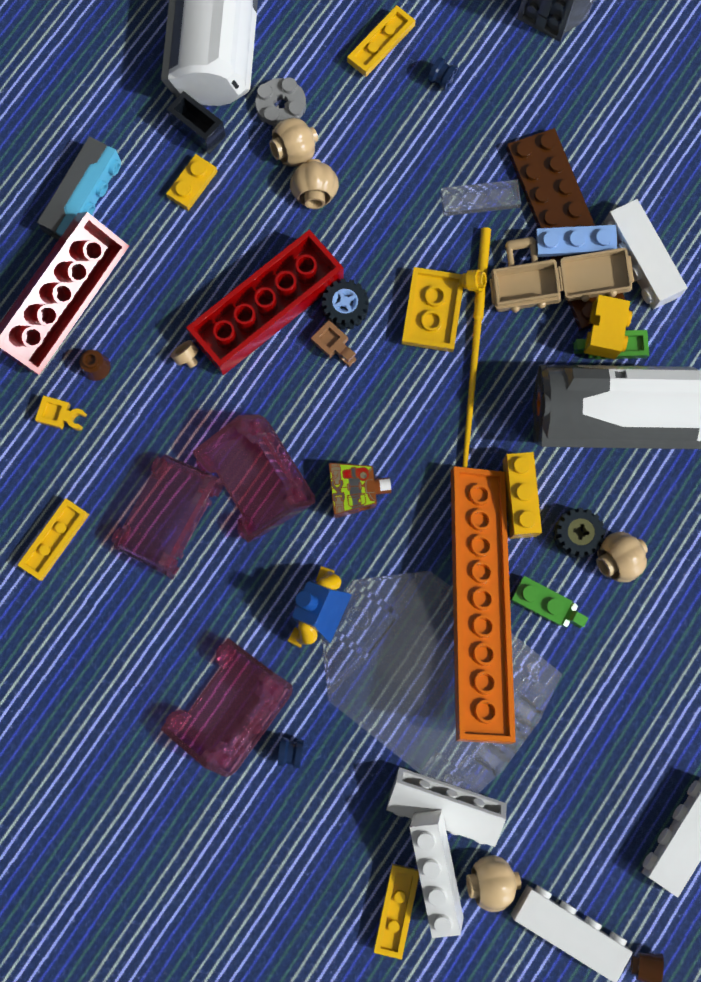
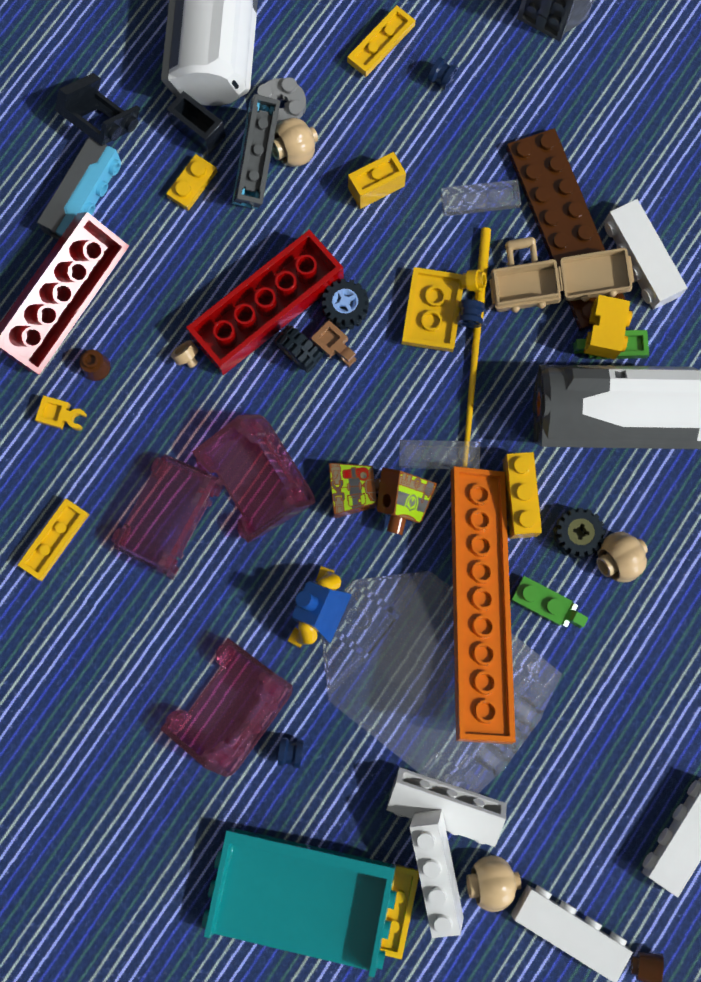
(82, 98): none -> black window
(256, 151): none -> dark grey piece
(298, 348): none -> black wheel
(301, 899): none -> teal panel
(314, 184): tan plant -> none
(376, 180): none -> yellow panel
(403, 498): none -> torso
(439, 454): none -> clear plate
(470, 313): none -> dark blue wheel
(575, 240): light blue plate -> none

